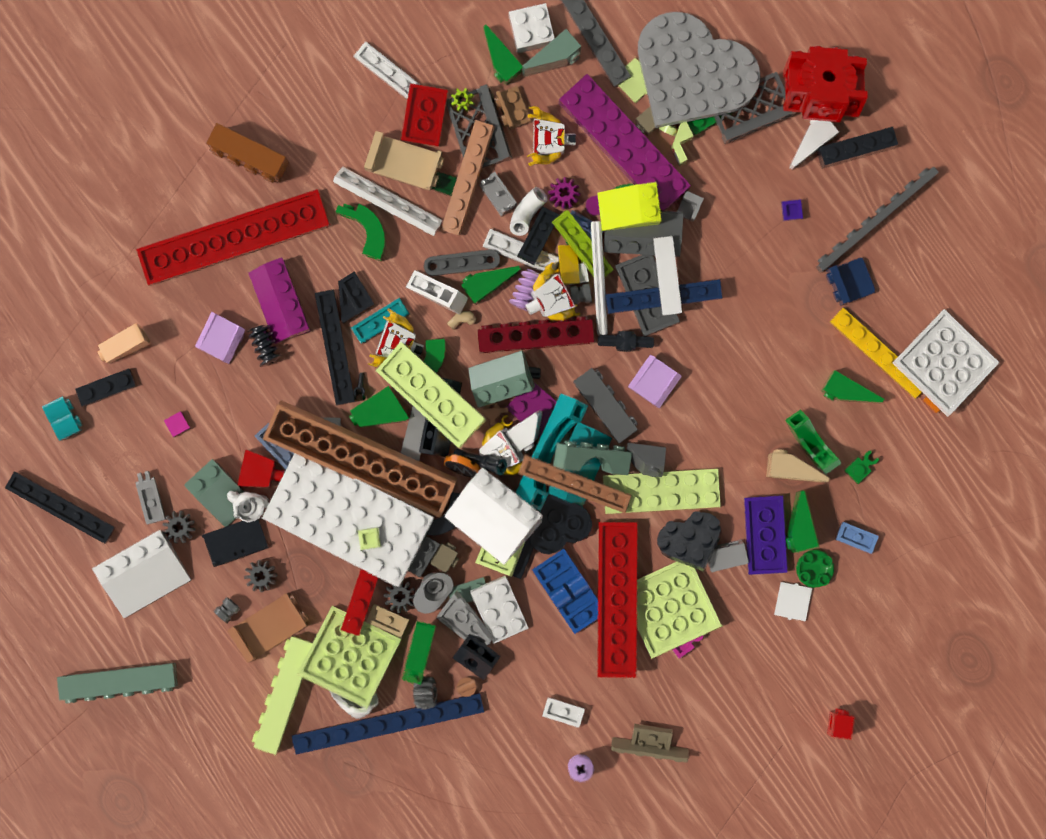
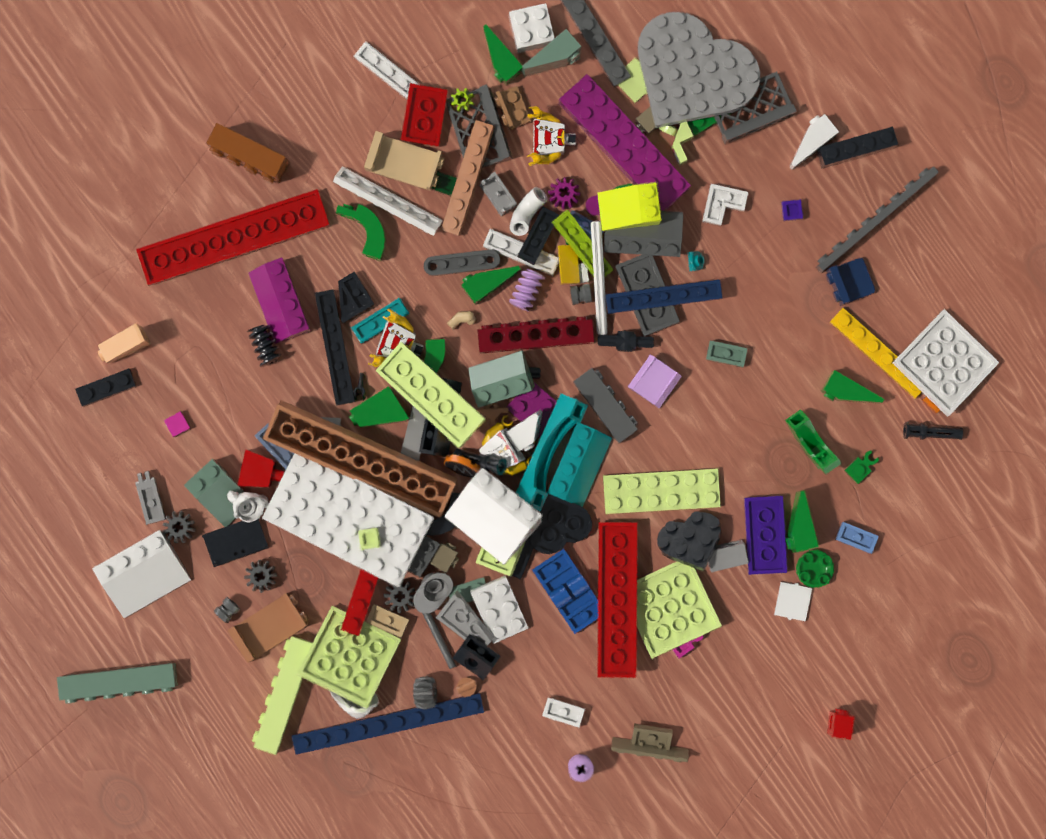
(60, 507): black plate -> none
(62, 418): teal brick -> none
(220, 338): lavender slope -> none
(418, 652): green slope -> none
(437, 292): white slope -> none
(439, 639): none -> dark grey bar
(551, 296): torso -> none
(573, 456): sand green arch -> none
(575, 484): nougat tile -> none
(648, 459): dark grey slope -> none
(667, 275): white tile -> none
(690, 205): light grey panel -> none
(695, 261): none -> teal plate
(721, 198): none -> white plate
(726, 353): none -> sand green plate
(789, 467): tan slope -> none
(825, 84): red piece -> none
(922, 431): none -> black pin

